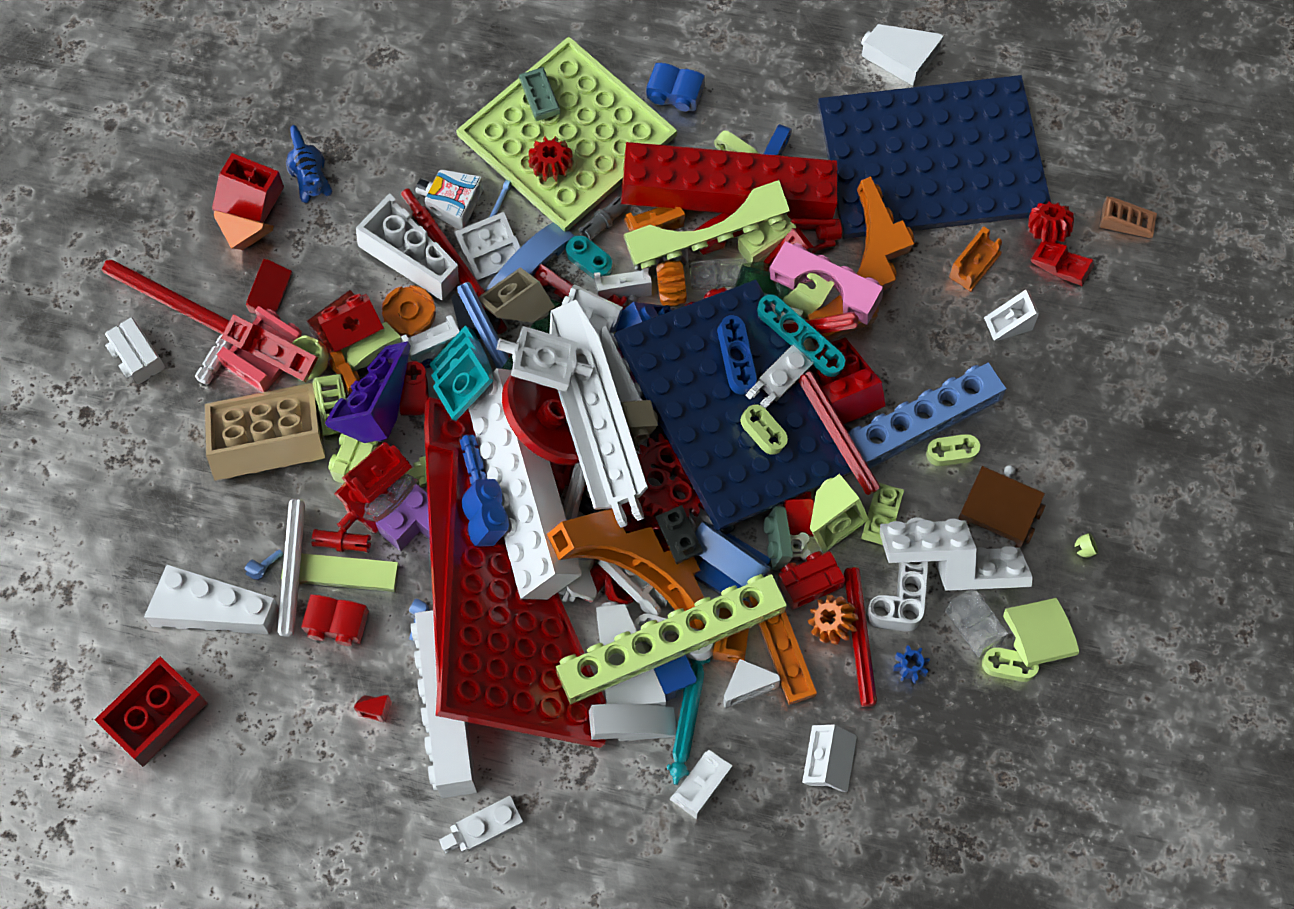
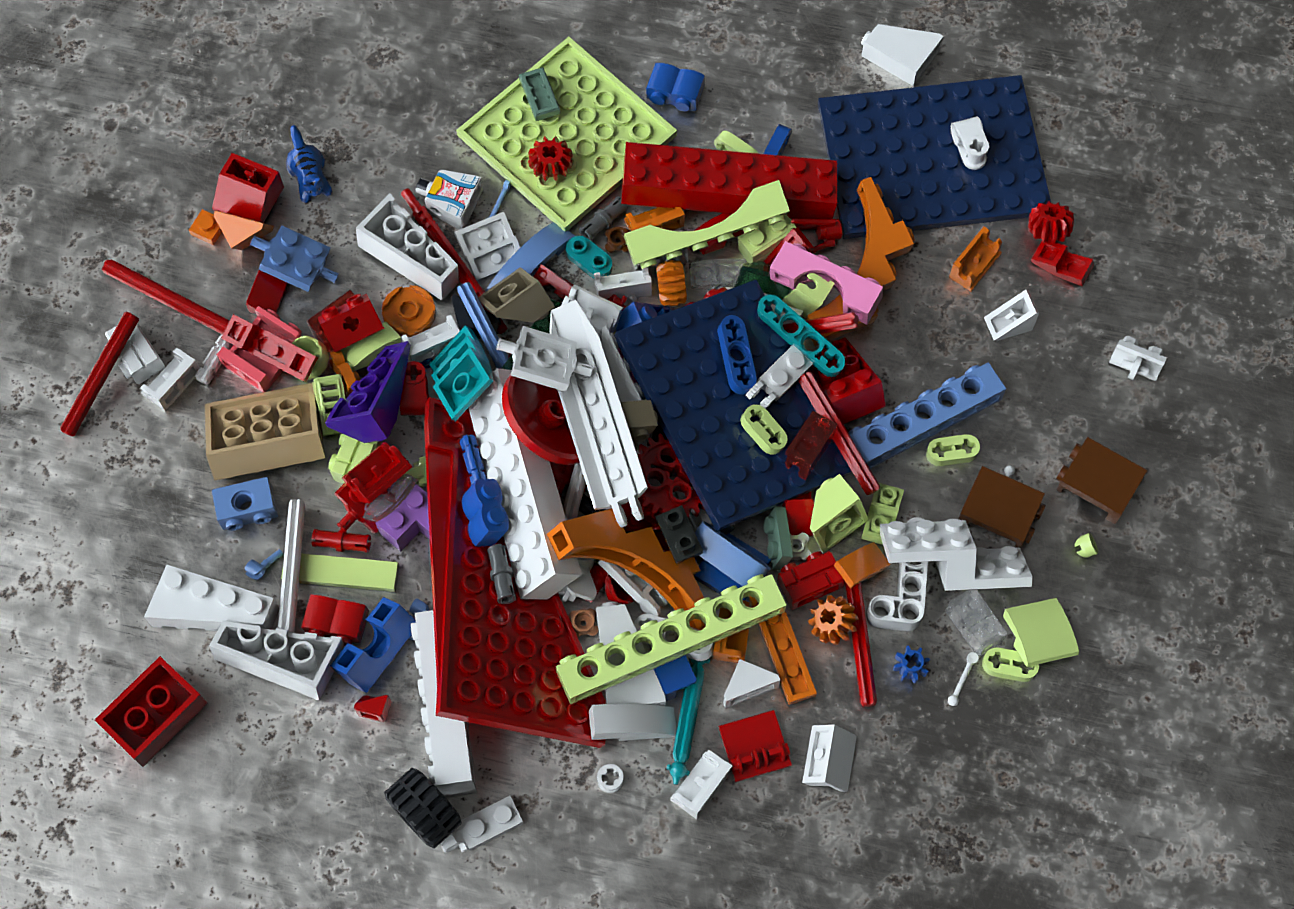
(99, 374): none -> red axle
(171, 380): none -> white hinge
(205, 227): none -> orange plate
(230, 498): none -> medium blue brick
(278, 656): none -> white wedge
(294, 258): none -> medium blue plate
(391, 631): none -> blue arch
(423, 807): none -> black tyre
(501, 574): none -> dark grey pin
(588, 616): none -> nougat plate
(602, 773): none -> white bush
(613, 234): none -> reddish brown plate
(755, 746): none -> red hinge
(810, 443): none -> clear red hinge
(861, 564): none -> orange slope
(971, 142): none -> white piece
(972, 658): none -> white hinge
(1101, 477): none -> reddish brown panel
(1126, 226): nougat slope -> none
(1137, 359): none -> white hips

